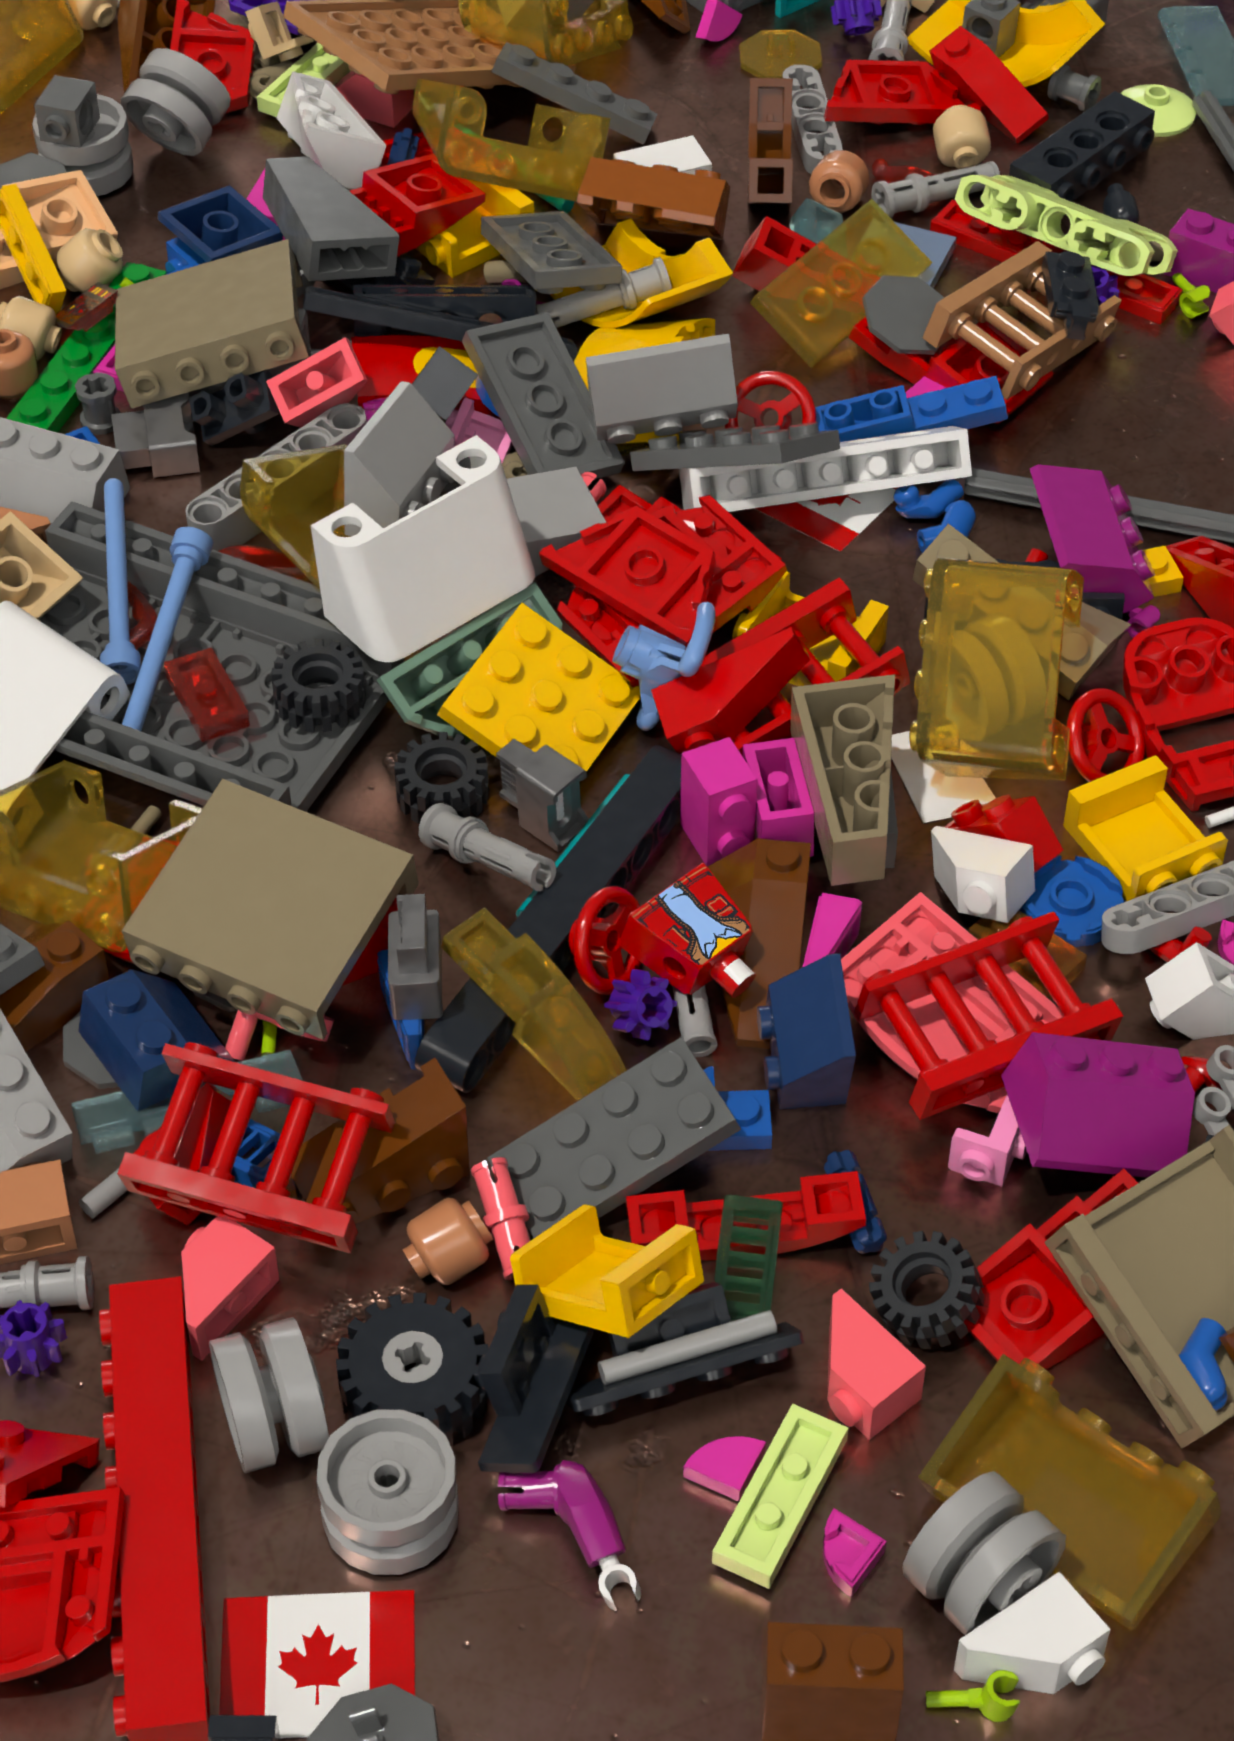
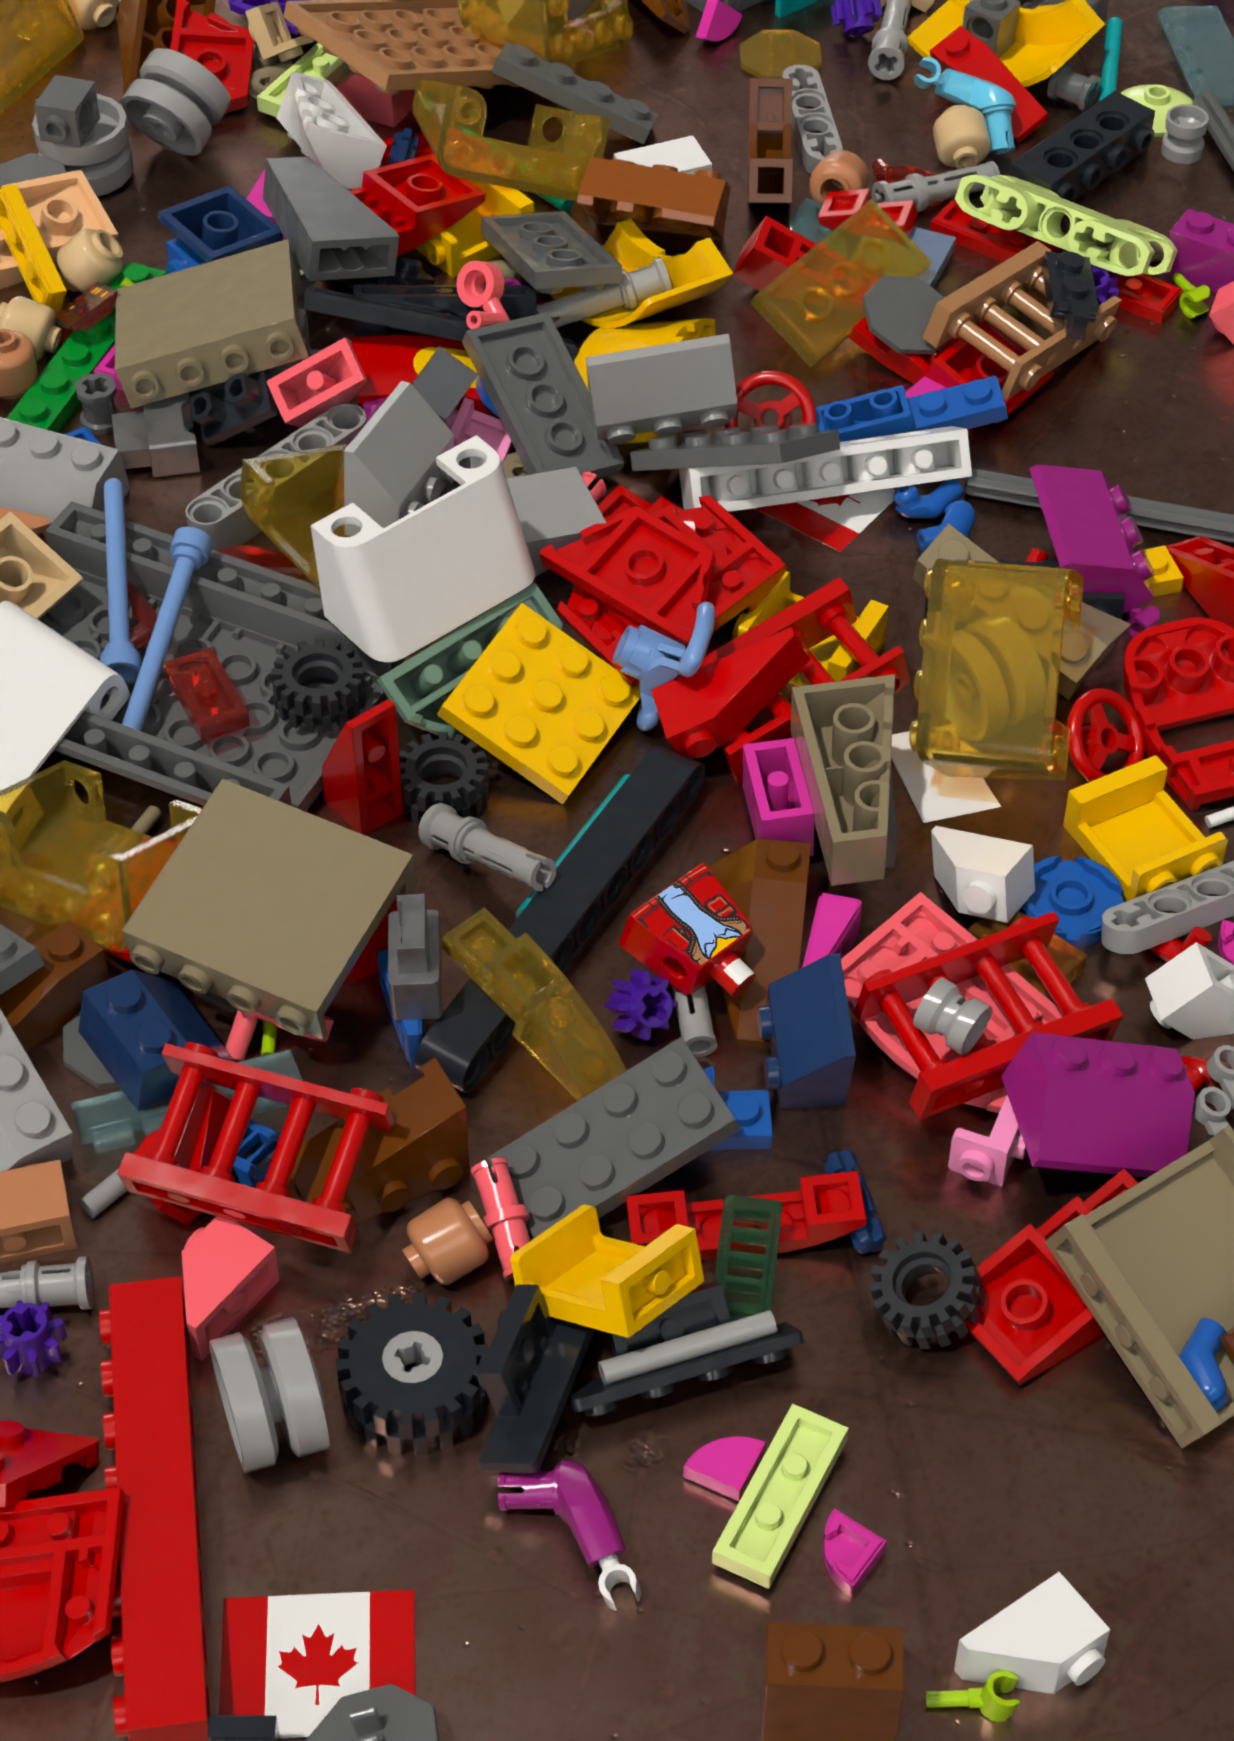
(364, 770): none -> red slope
(388, 1491): light grey wheel -> none
(472, 293): none -> coral plate
(544, 791): flat silver piece -> none
(599, 938): red piece -> none
(717, 800): dark pink brick -> none
(842, 204): none -> red slope
(868, 1370): coral slope -> none
(891, 93): red wing -> none
(949, 1014): none -> light grey wheel
(977, 93): none -> medium azure arm
(982, 1551): light grey wheel -> none
(1010, 820): red slope -> none
(1111, 57): none -> teal bar
(1120, 204): black cylinder -> none
(1120, 1512): clear yellow windscreen -> none
(1184, 134): none -> light grey wheel

